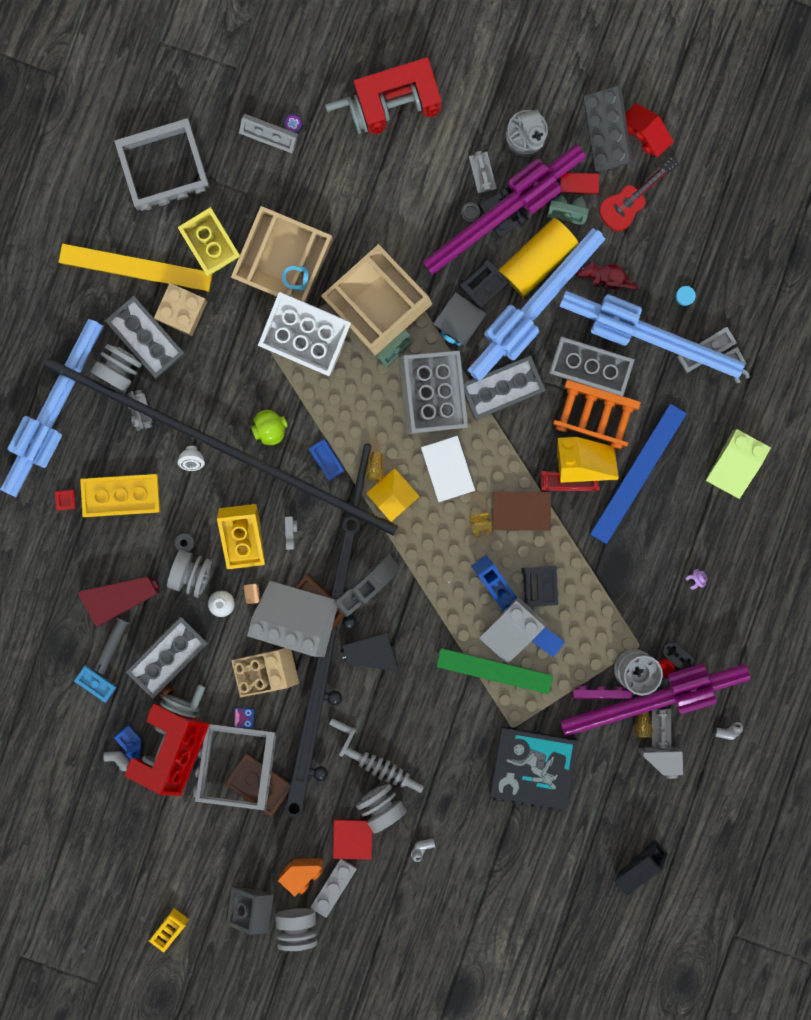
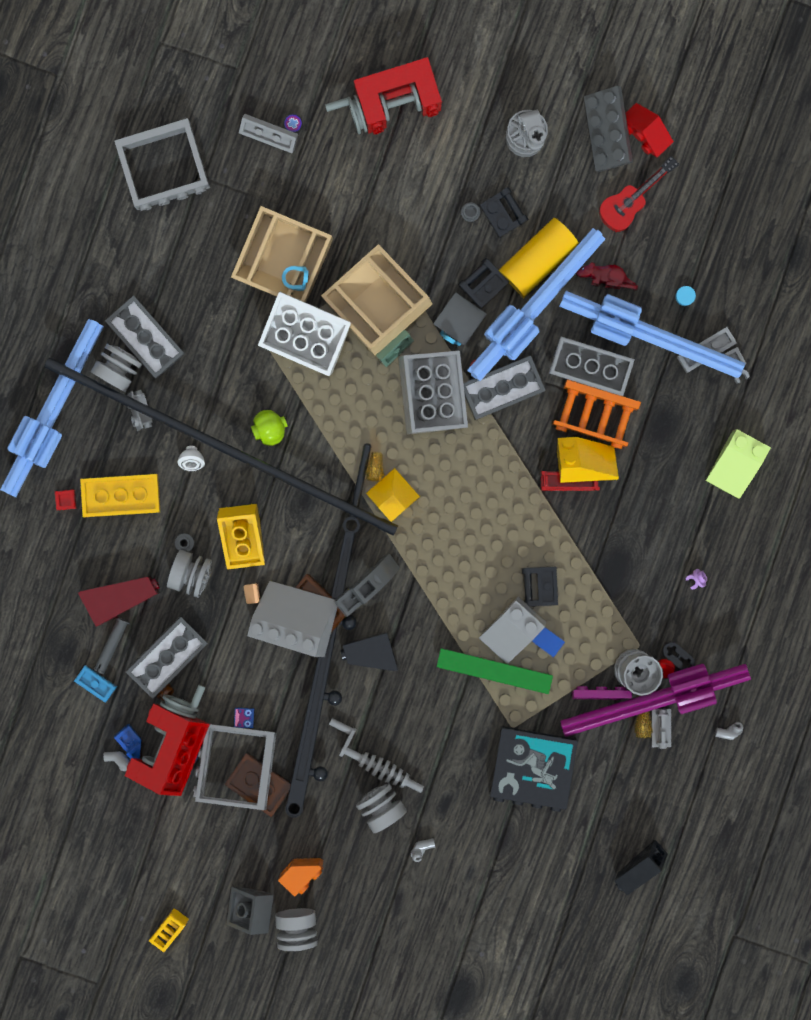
(135, 267): yellow tile -> none
(180, 309): tan brick -> none
(209, 241): light yellow slope -> none
(221, 603): white brick -> none
(265, 672): tan slope -> none
(290, 527): light grey plate -> none
(326, 459): blue tile -> none
(333, 887): light grey plate -> none
(352, 839): red tile -> none
(448, 469): white tile -> none
(480, 523): clear yellow tile -> none
(482, 172): light grey hinge -> none
(494, 582): blue slope -> none
(522, 511): reddish brown tile -> none
(531, 189): magenta axle -> none
(573, 213): sand green tile -> none
(579, 183): red tile -> none
(638, 473): blue tile -> none
(666, 761): light grey slope -> none

